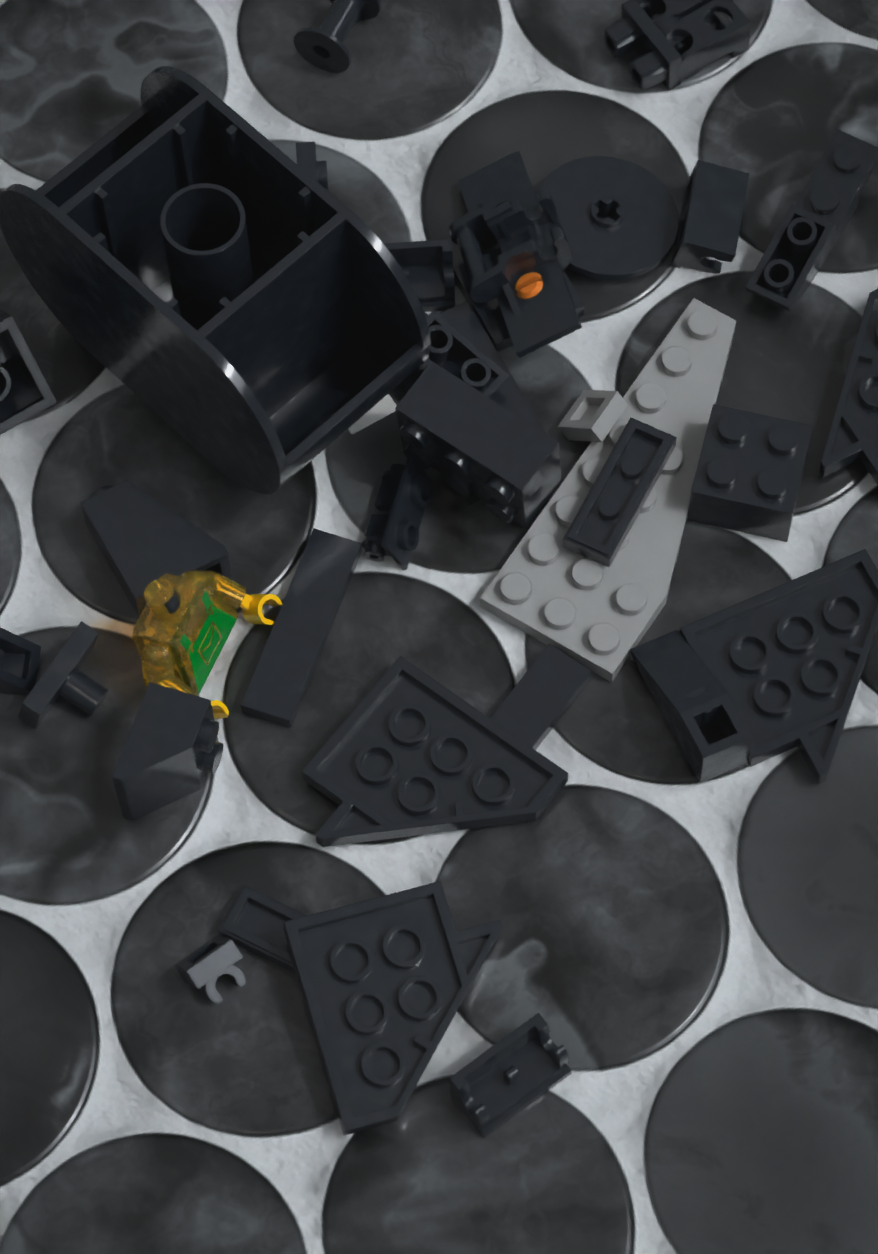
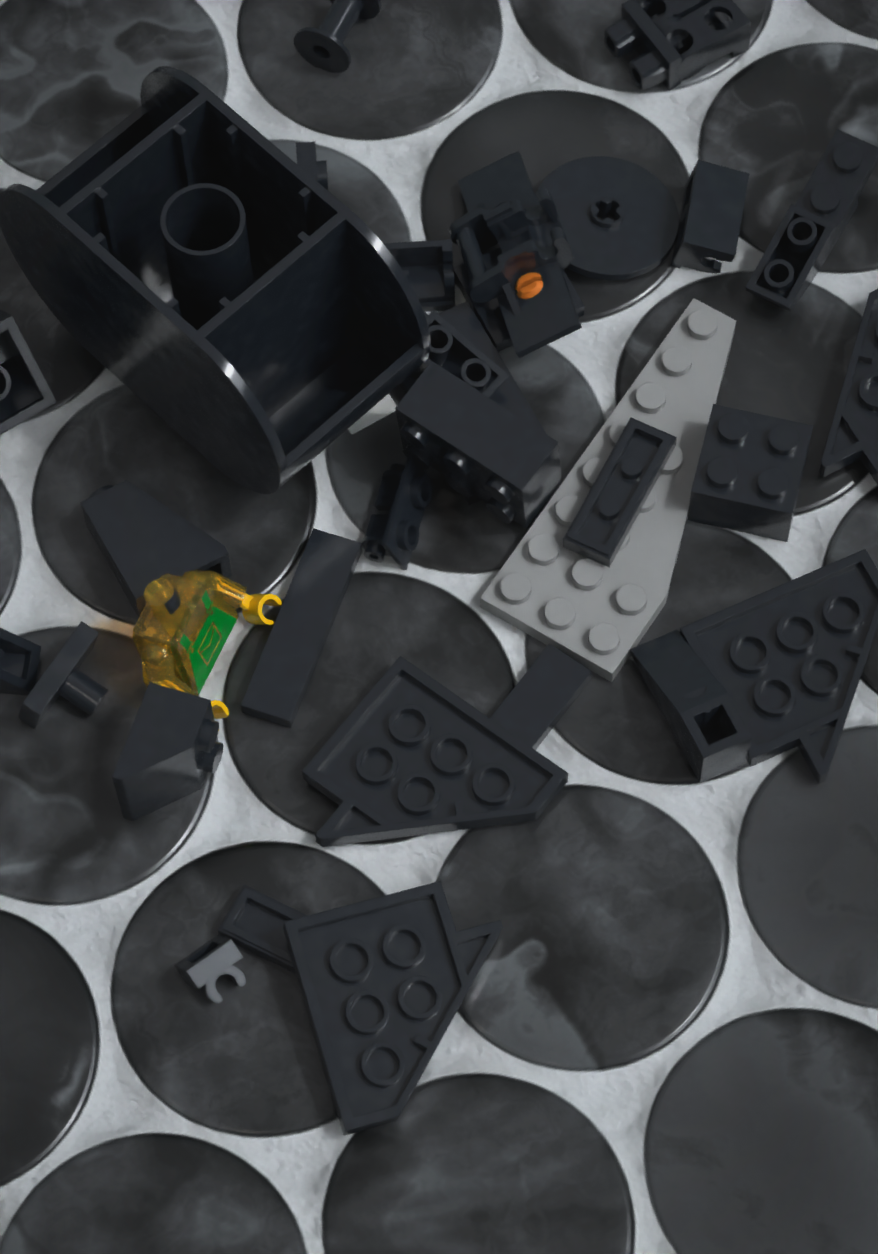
(509, 1076): black hinge -> none
(592, 415): light grey tile -> none

